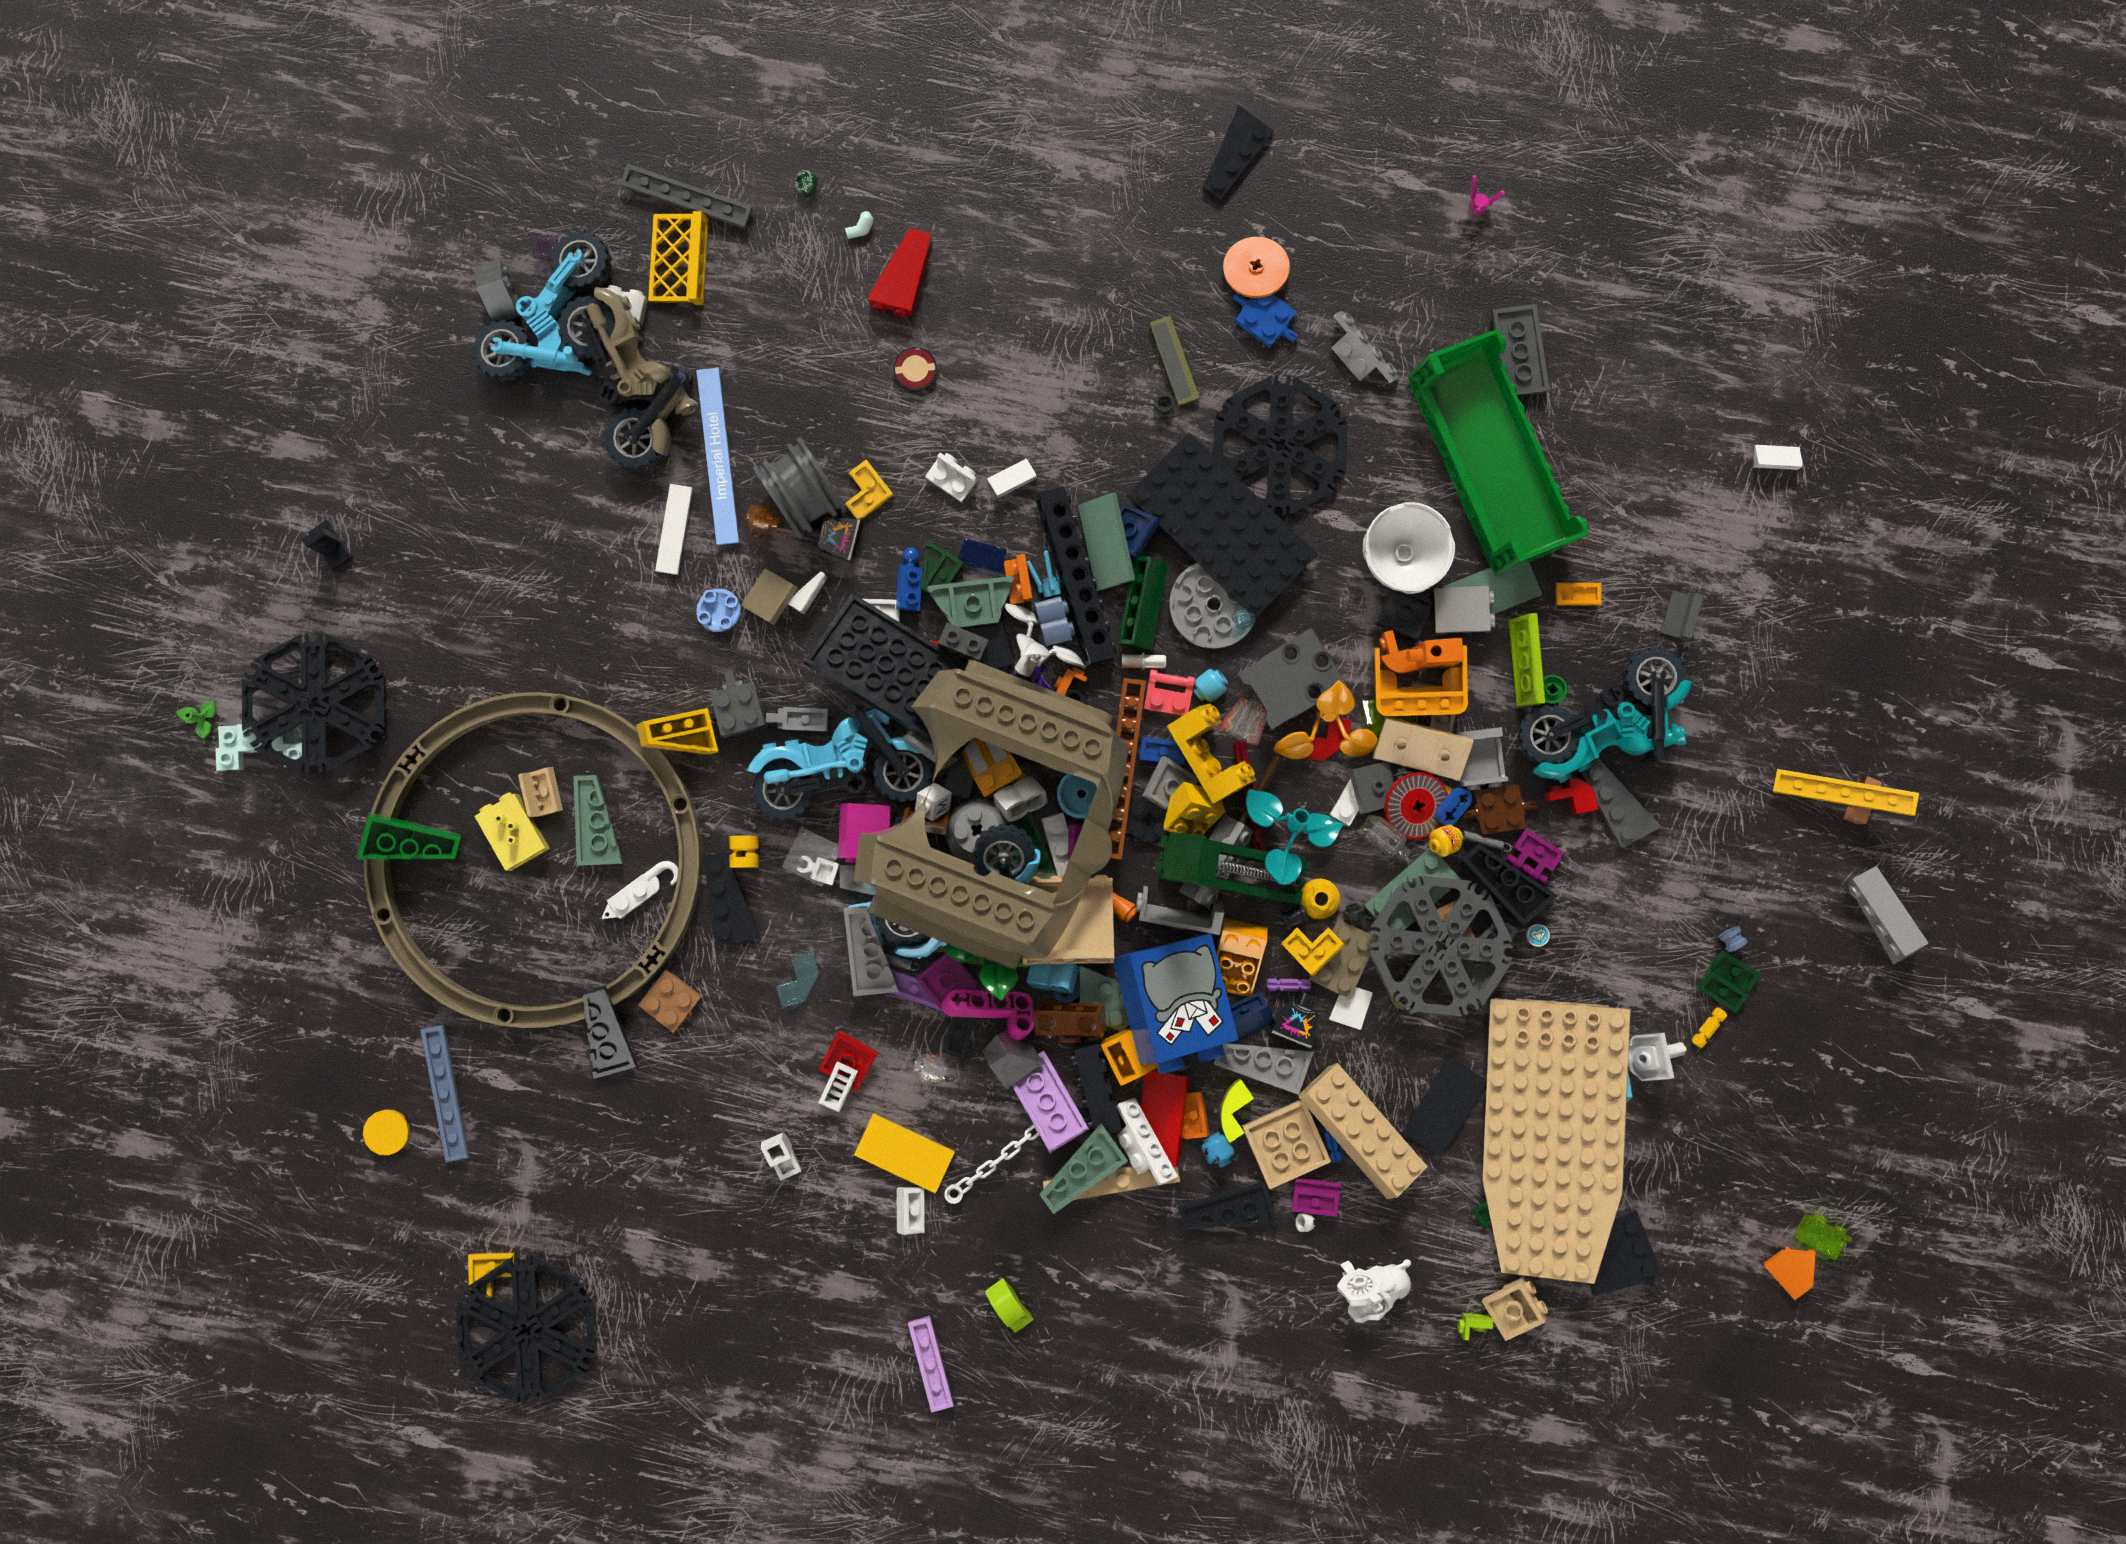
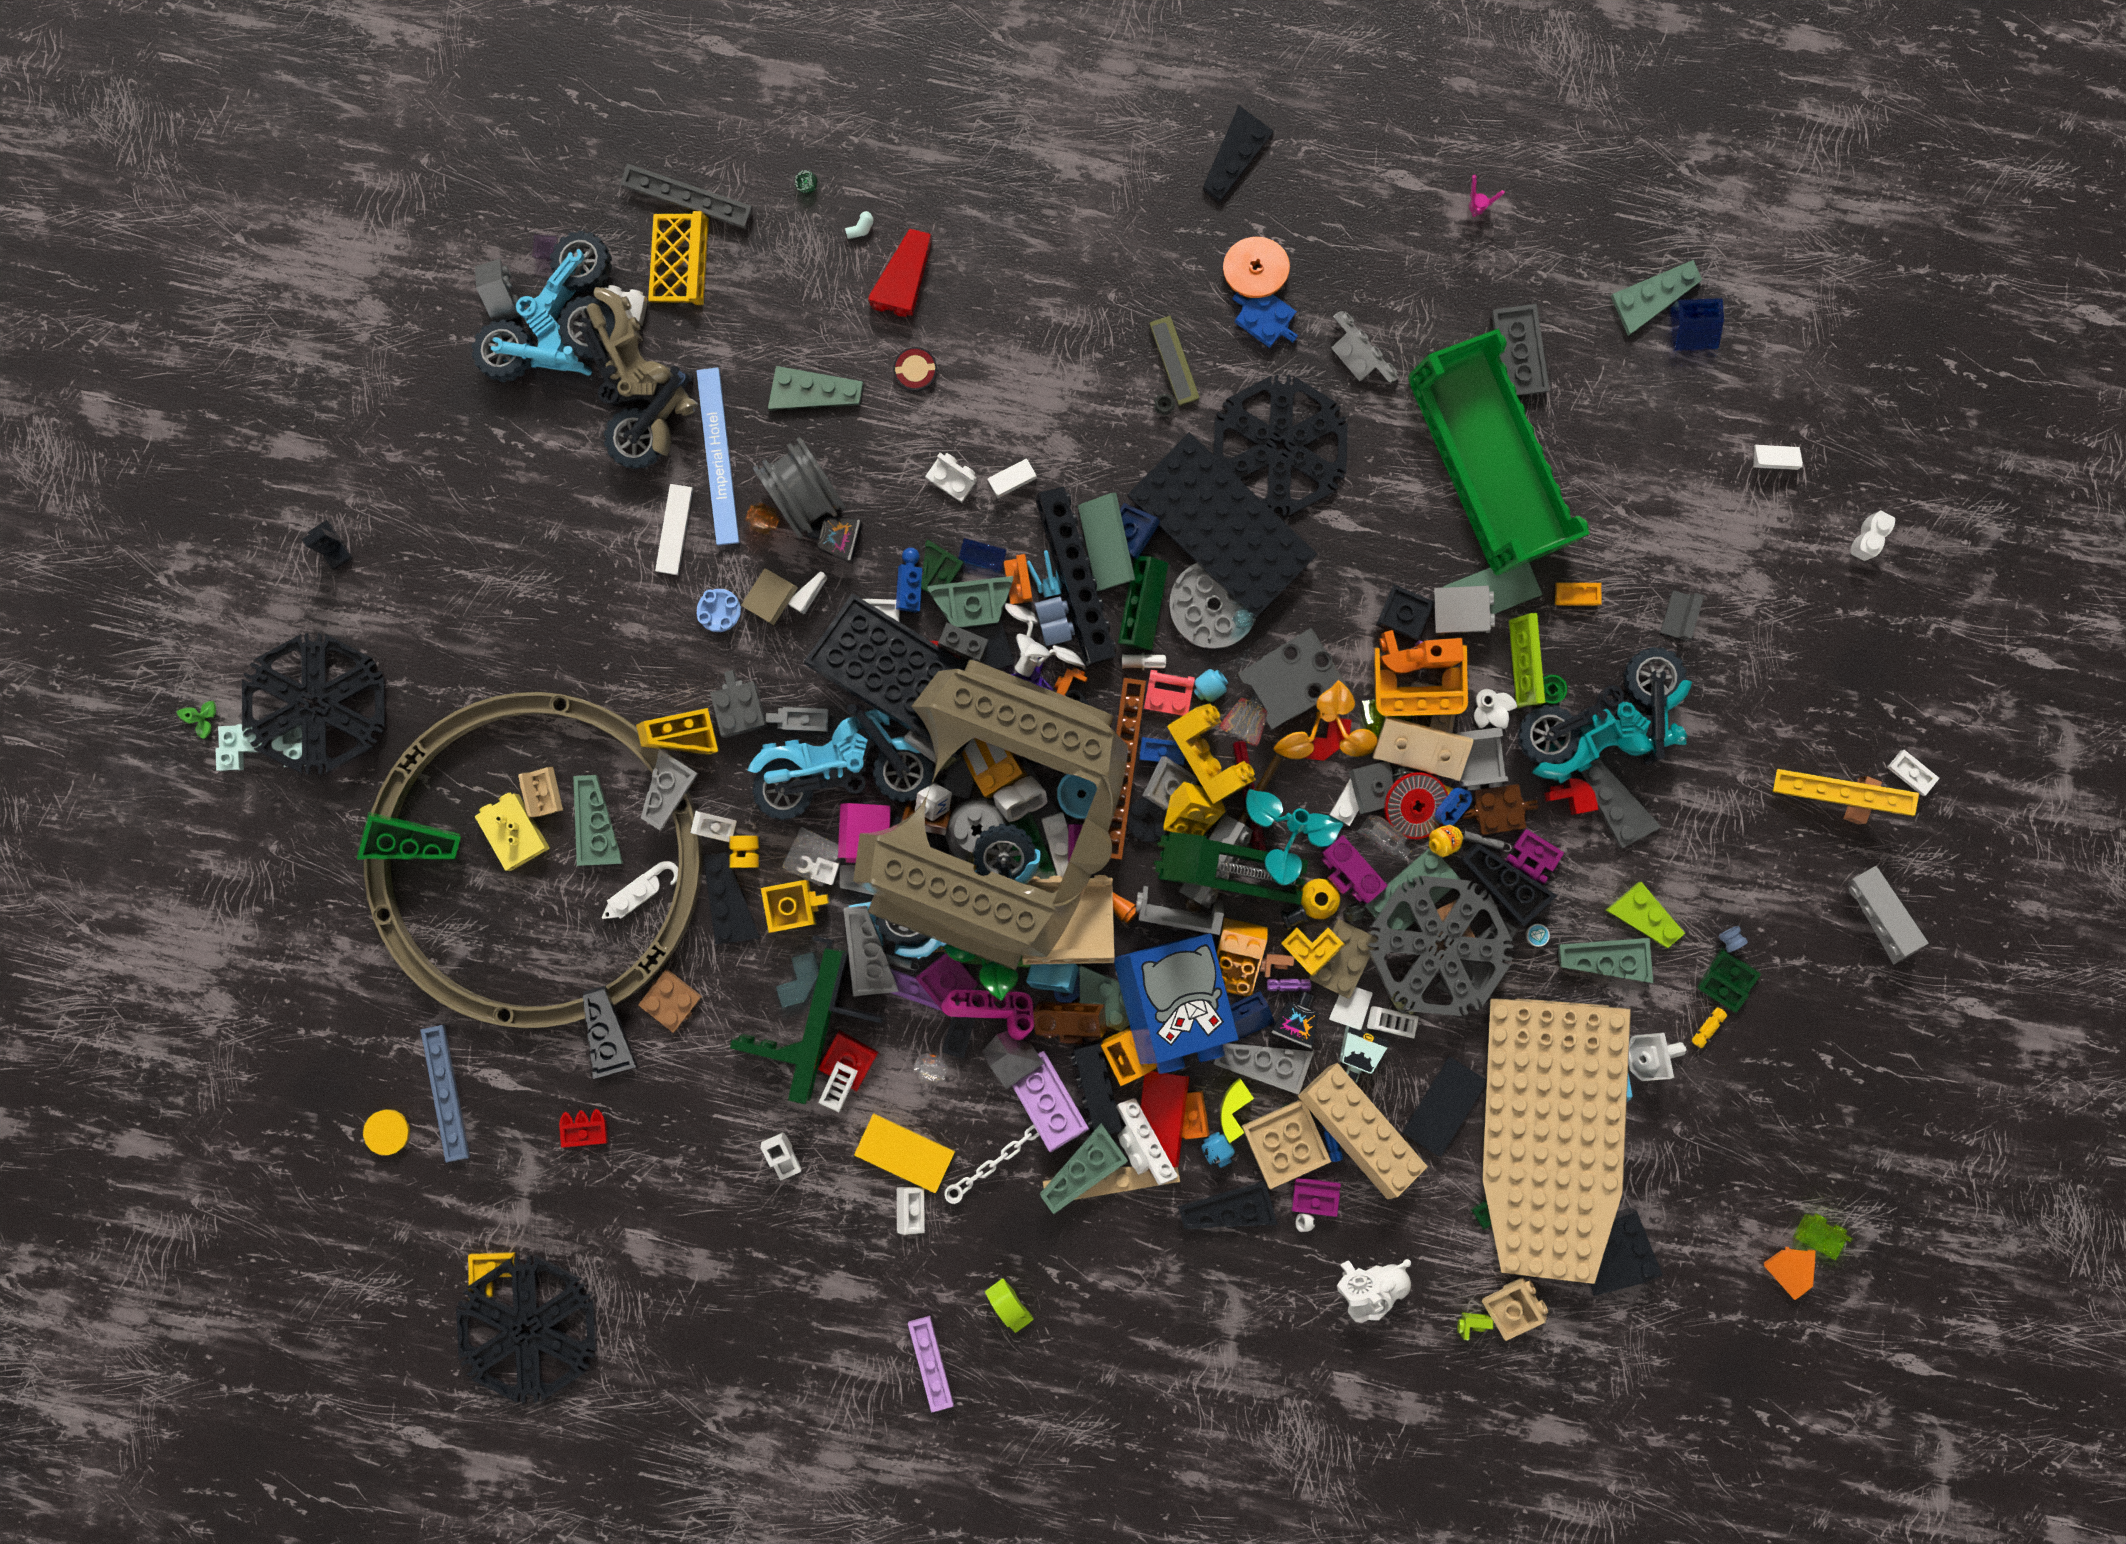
(583, 1131): none -> red plate
(668, 786): none -> light grey wing
(713, 826): none -> white plate
(791, 905): none -> yellow hinge
(807, 389): none -> sand green wing
(808, 1052): none -> dark green piece
(873, 491): yellow tile -> none
(1279, 962): none -> nougat bracket
(1361, 876): none -> magenta piece
(1361, 1052): none -> torso
(1378, 1021): none -> white slope
(1409, 547): white rock -> none
(1496, 711): none -> white plate
(1614, 958): none -> sand green wing
(1645, 913): none -> lime wing
(1648, 298): none -> sand green wing
(1697, 324): none -> clear blue slope
(1872, 535): none -> white brick
(1913, 772): none -> white plate

